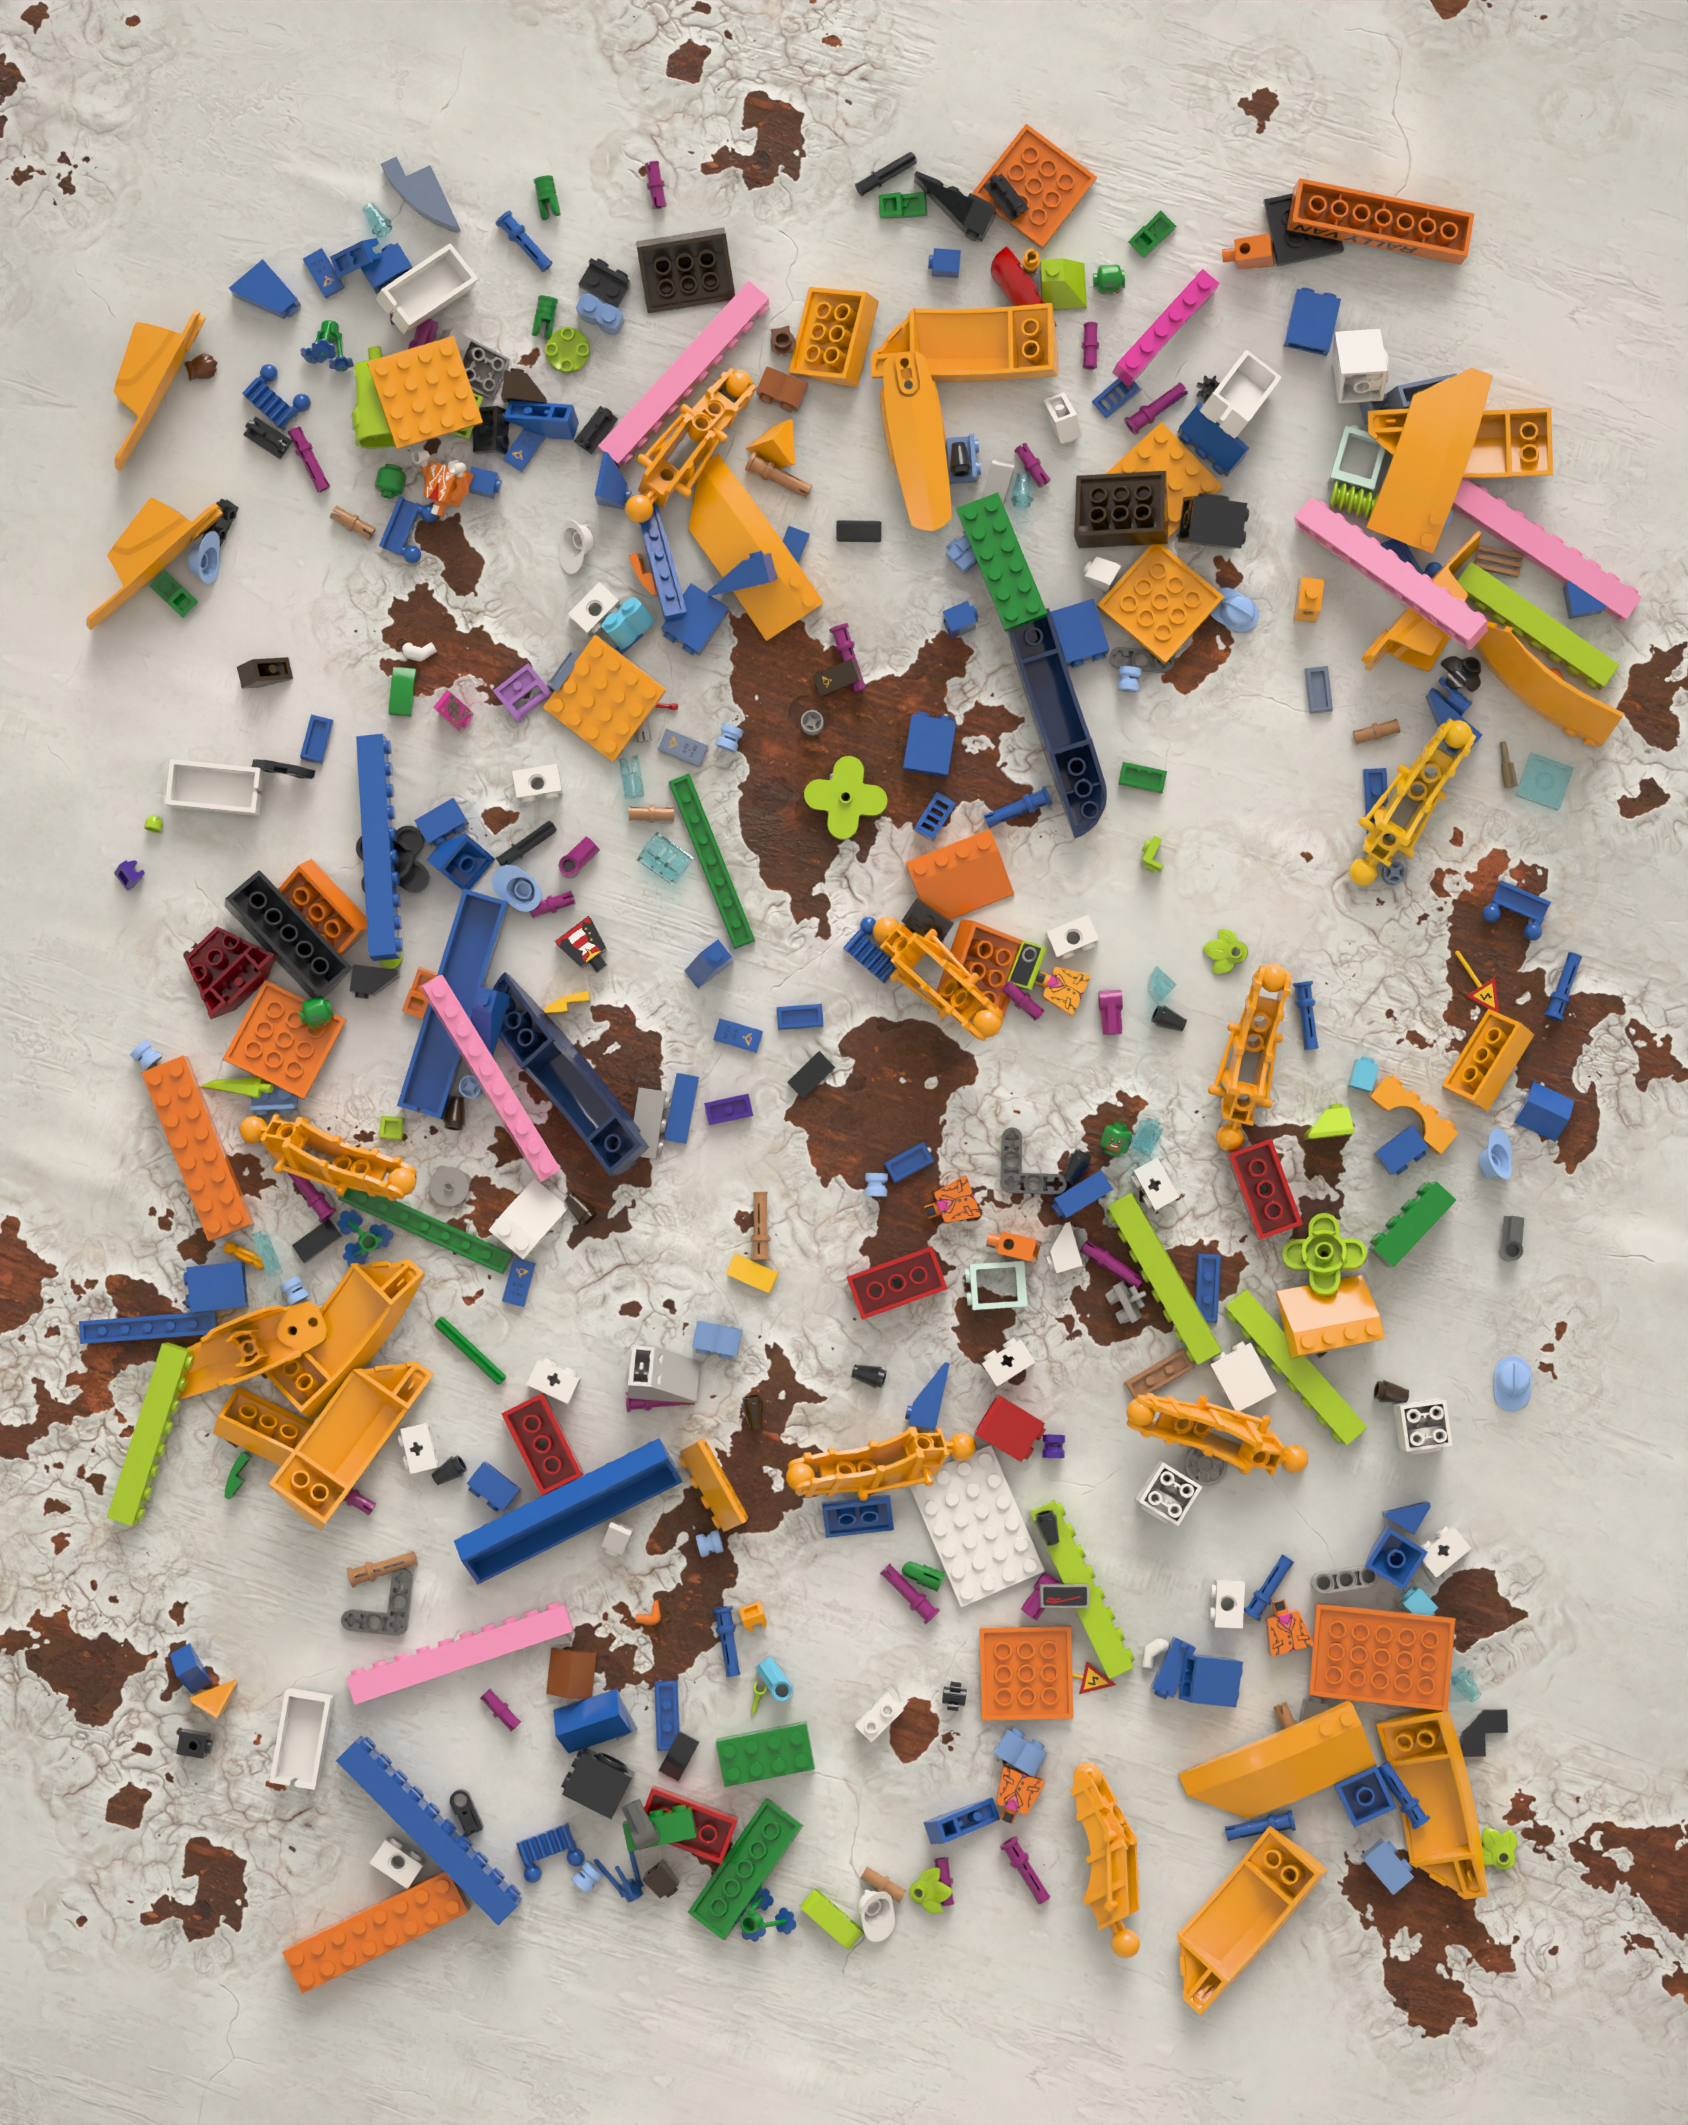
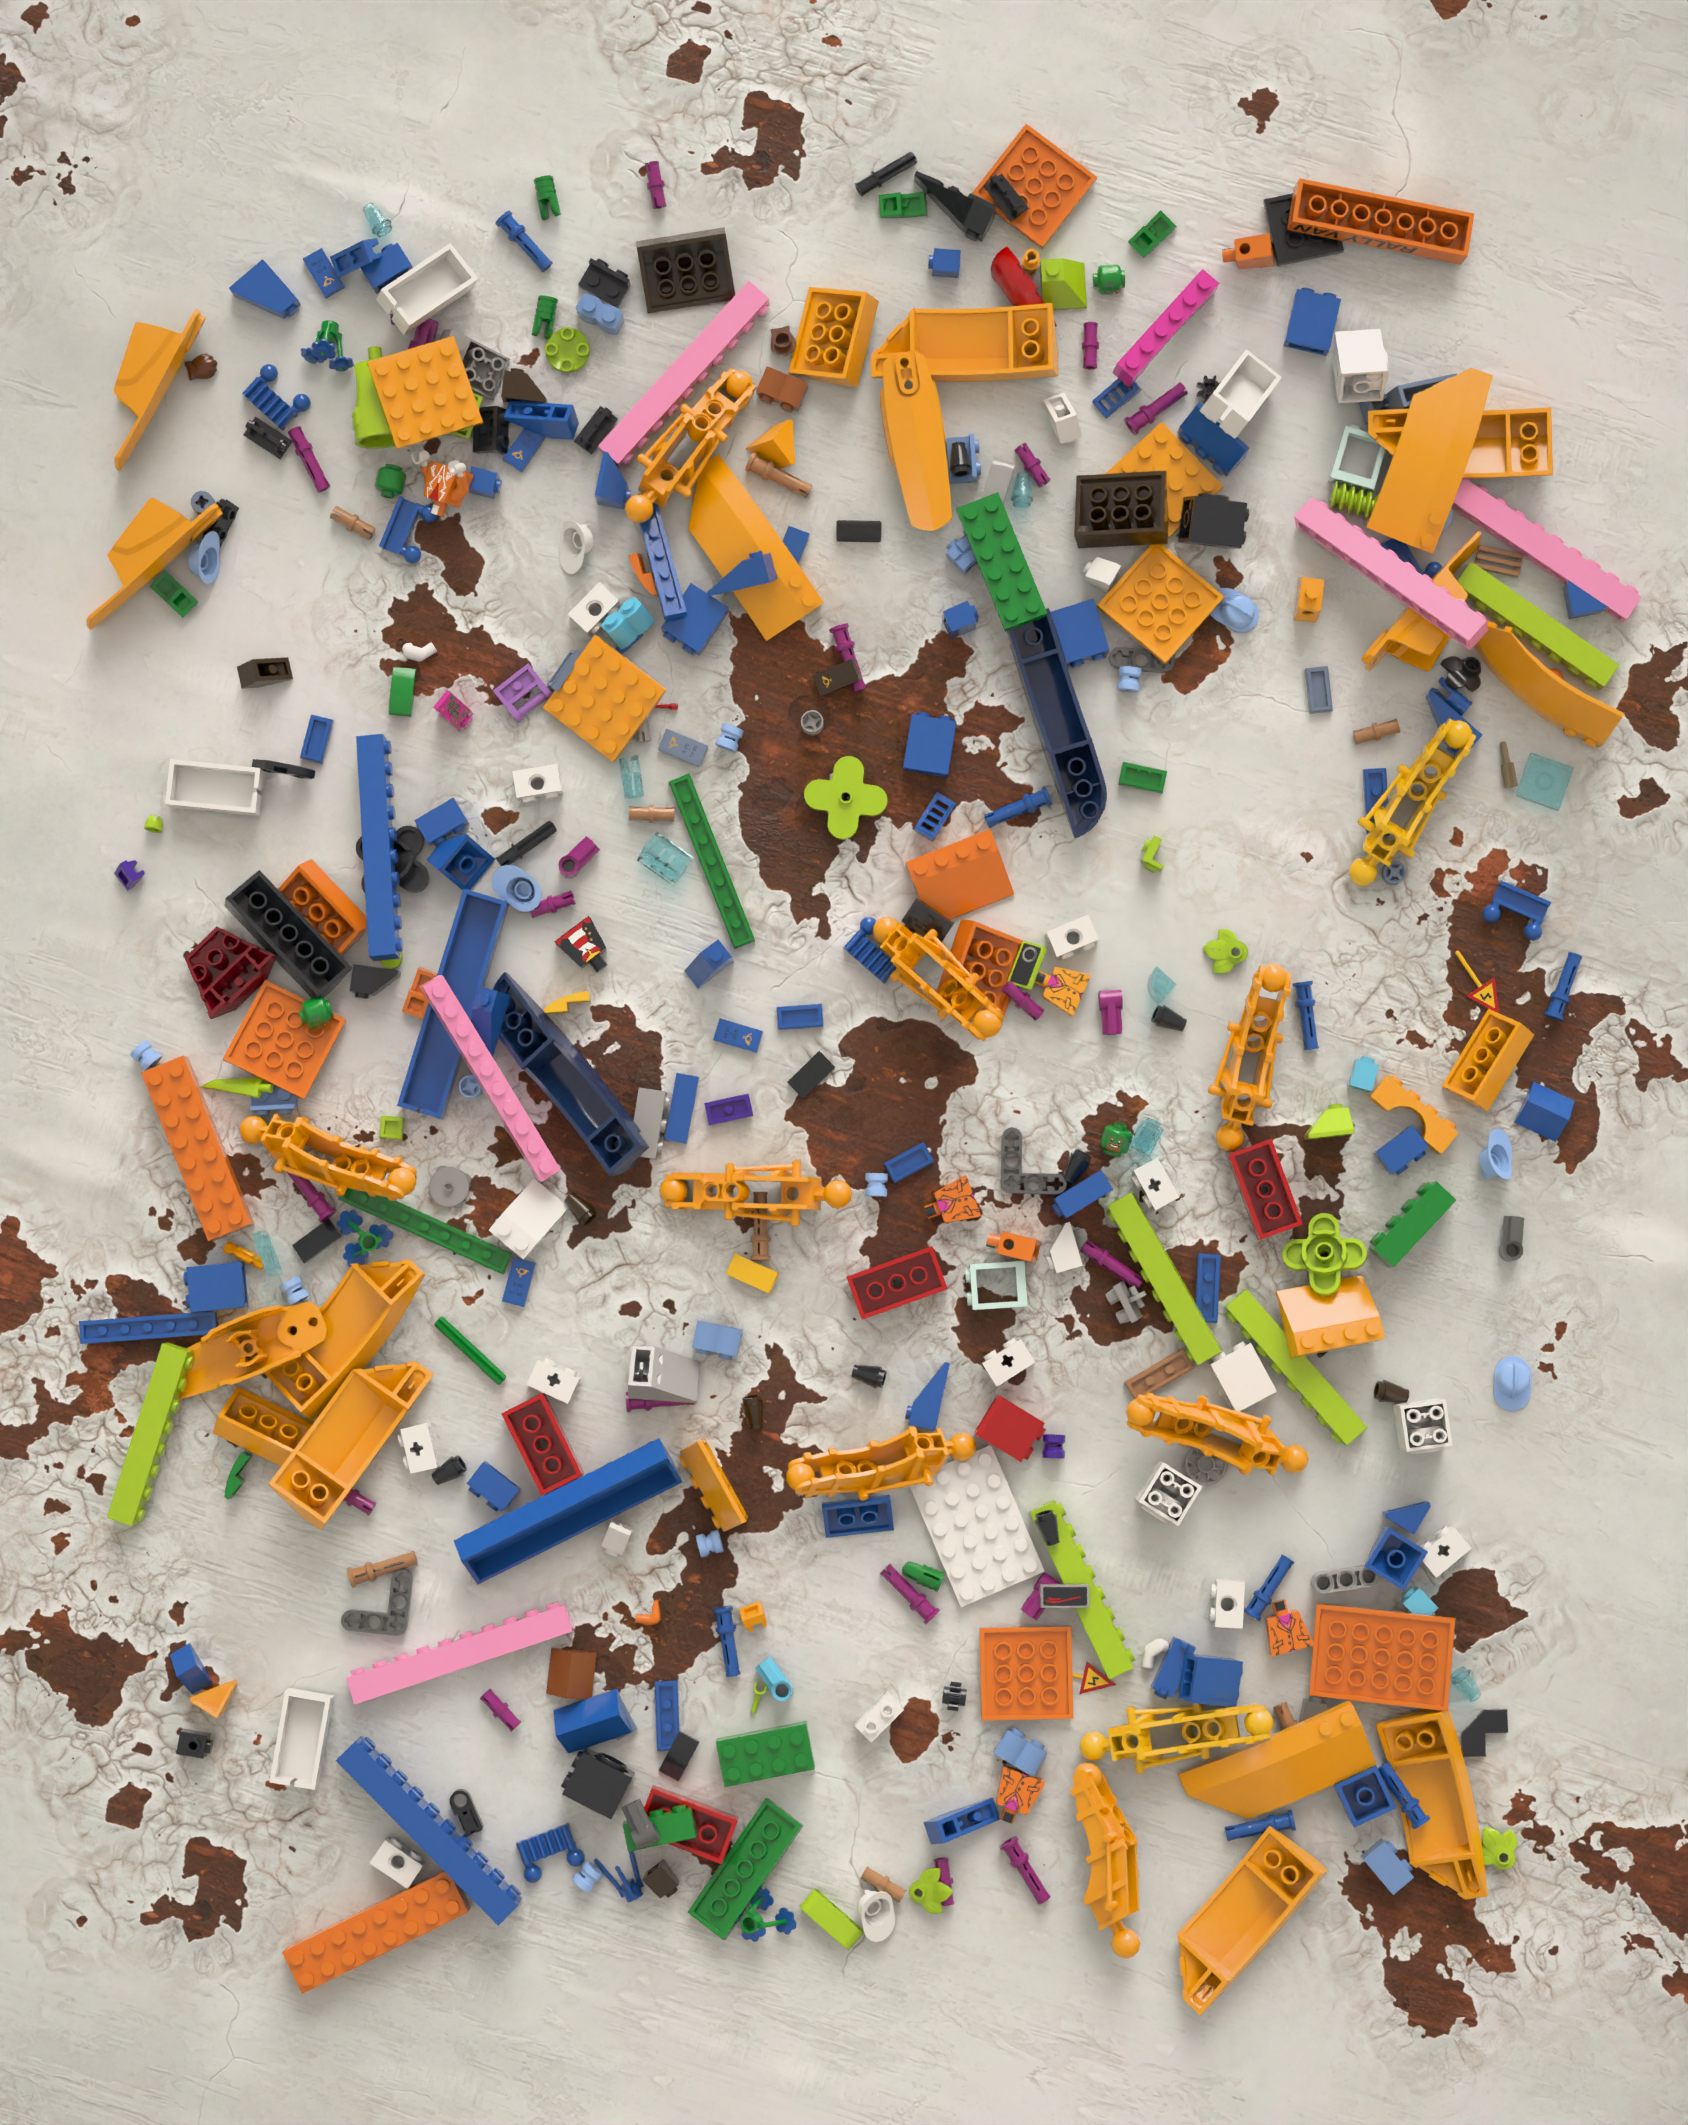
(207, 500): none -> sand blue wheel
(421, 193): sand blue slope -> none
(455, 1114): dark brown cone -> none
(674, 1192): none -> light orange piece
(1120, 1740): none -> yellow piece

